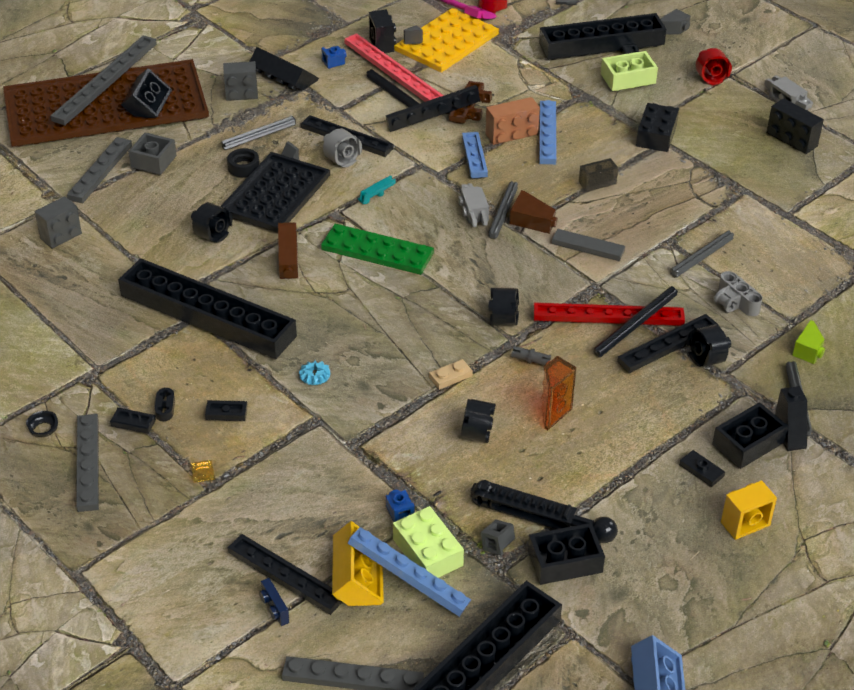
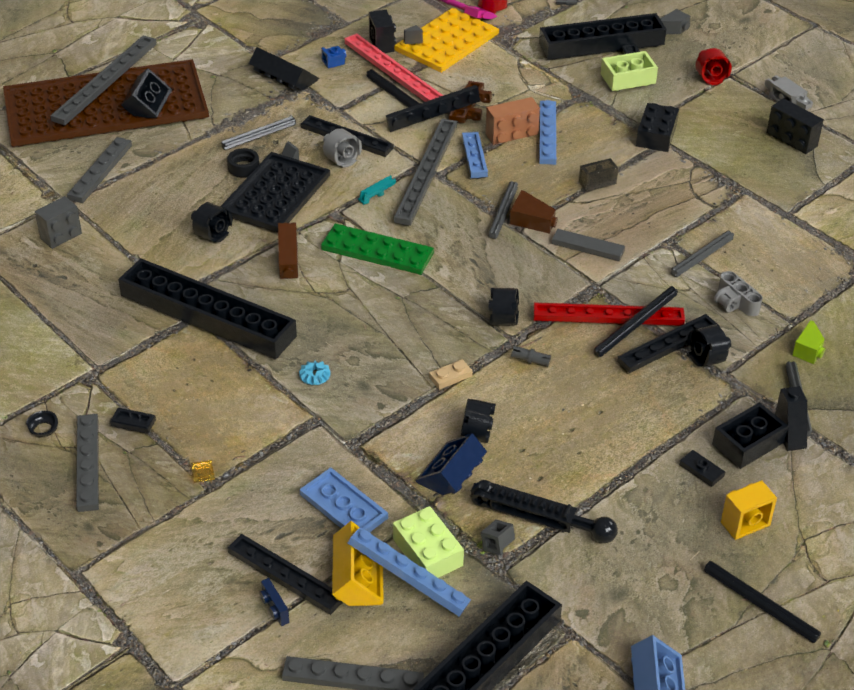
(152, 153): dark grey brick -> none
(161, 404): black beam -> none
(226, 410): black plate -> none
(240, 80): dark grey brick -> none
(343, 501): none -> medium blue plate
(397, 502): blue brick -> none
(425, 172): none -> dark grey plate
(452, 465): none -> dark blue slope
(474, 204): light grey hinge -> none
(557, 390): clear orange slope -> none
(566, 553): black brick -> none
(762, 601): none -> black axle

